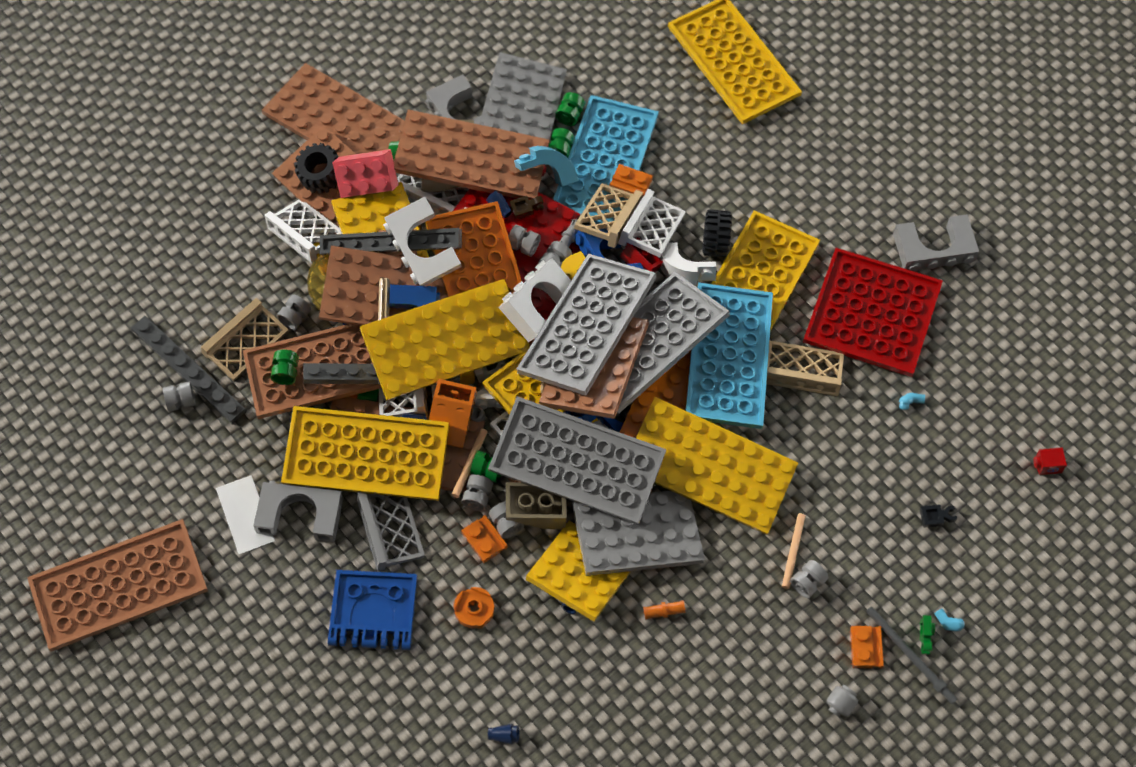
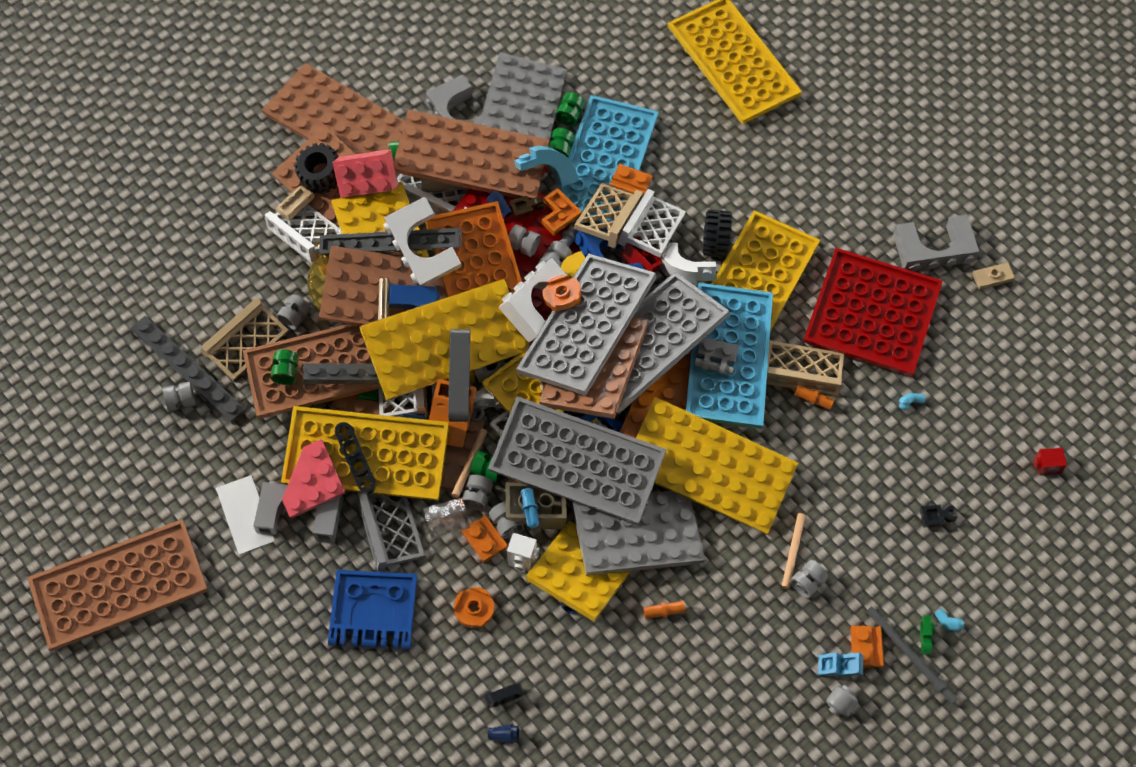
(294, 203): none -> tan plate
(312, 481): none -> coral plate
(352, 459): none -> black beam
(446, 518): none -> clear brick
(459, 375): none -> dark grey beam
(504, 695): none -> black beam
(522, 553): none -> white brick
(530, 507): none -> dark azure axle
(563, 212): none -> orange plate
(564, 301): none -> orange plate
(716, 351): none -> light grey plate
(814, 397): none -> orange pin
(840, 665): none -> dark azure slope
(993, 275): none -> tan plate

